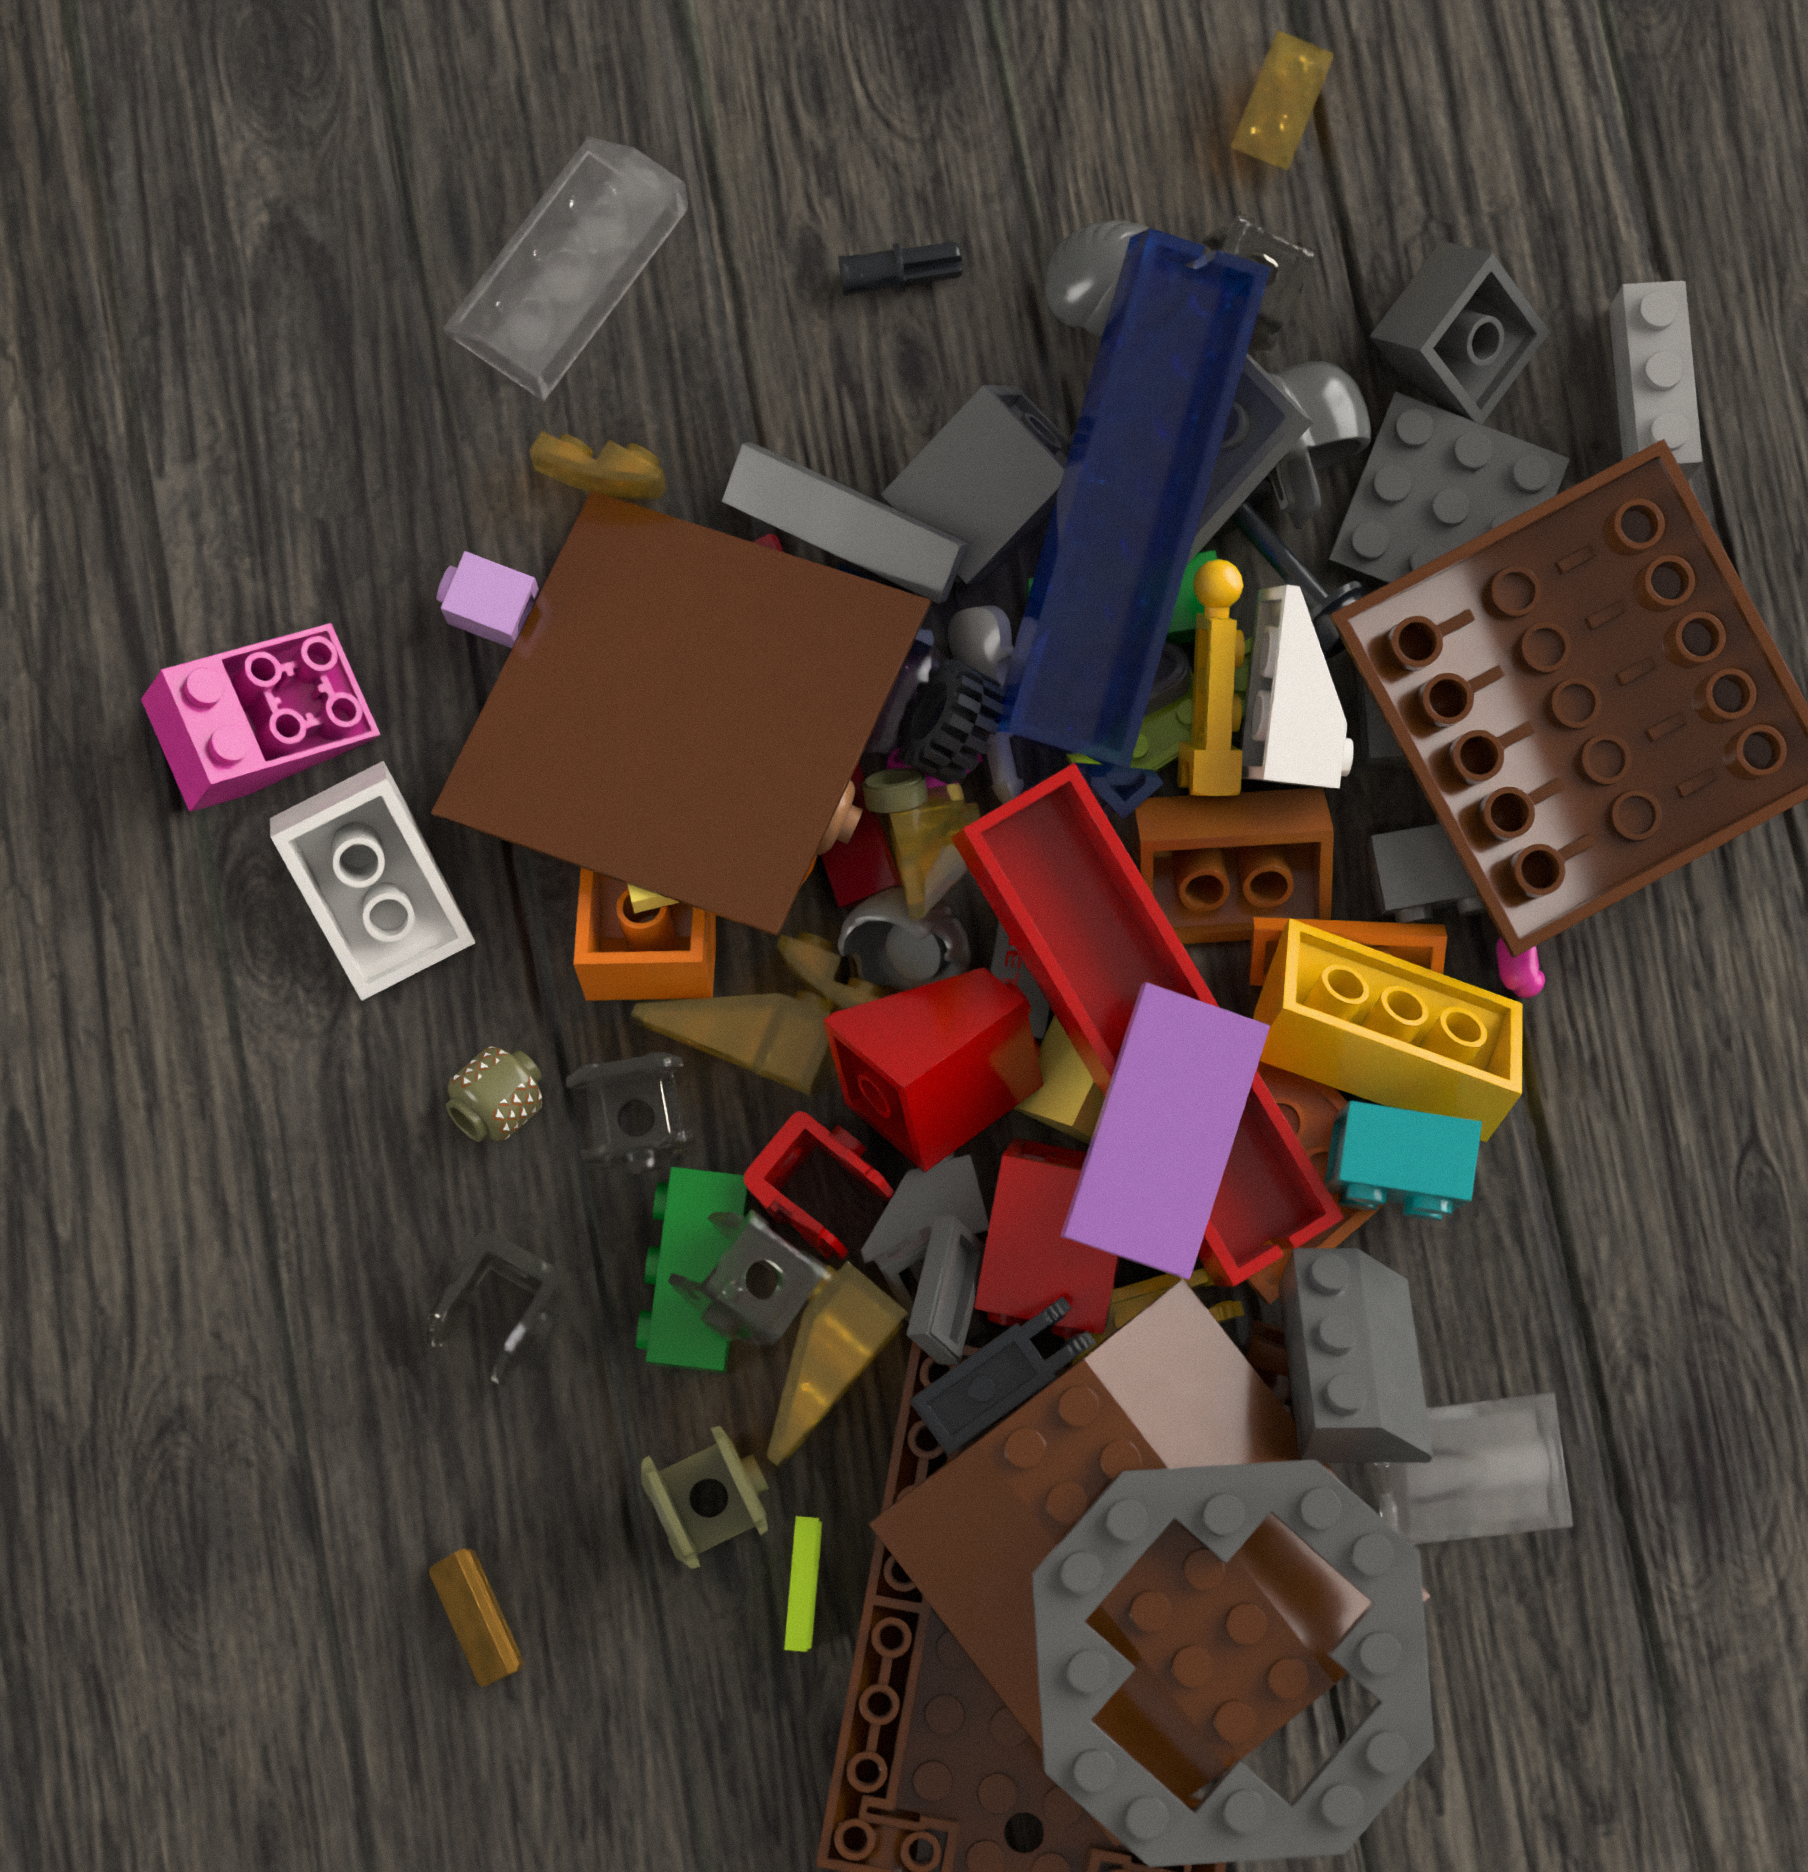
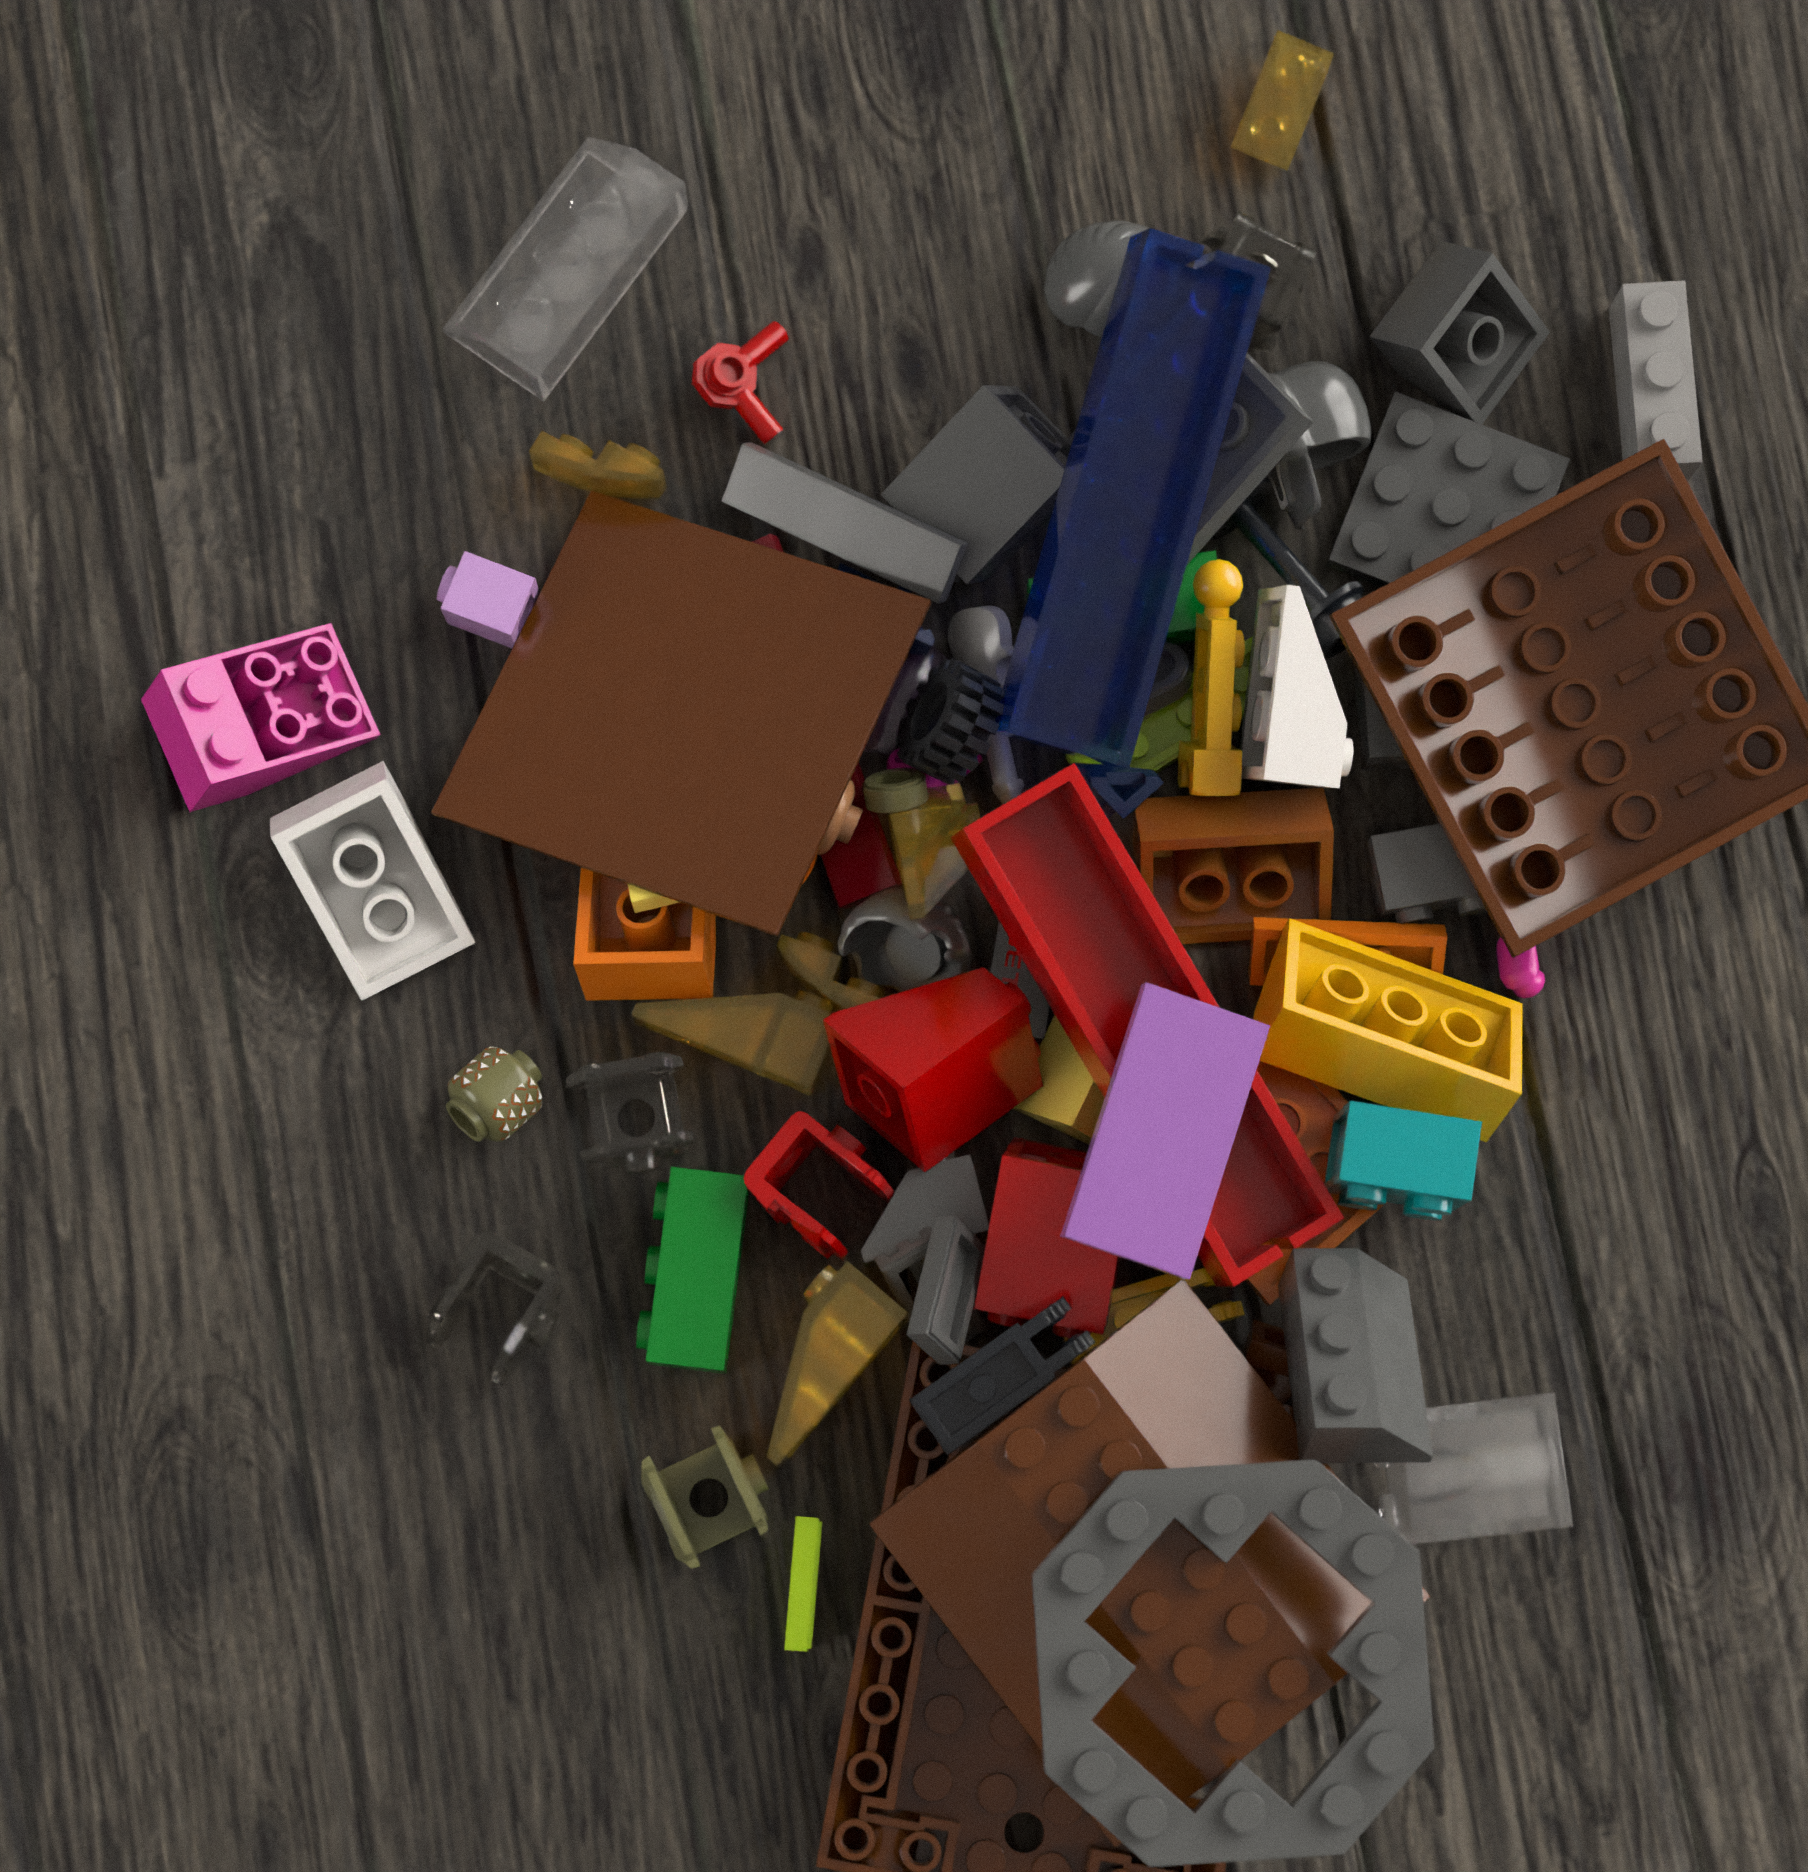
(476, 1617): pearl gold slope -> none
(723, 1295): clear smoke piece -> none
(729, 374): none -> red piece
(900, 267): black axle -> none

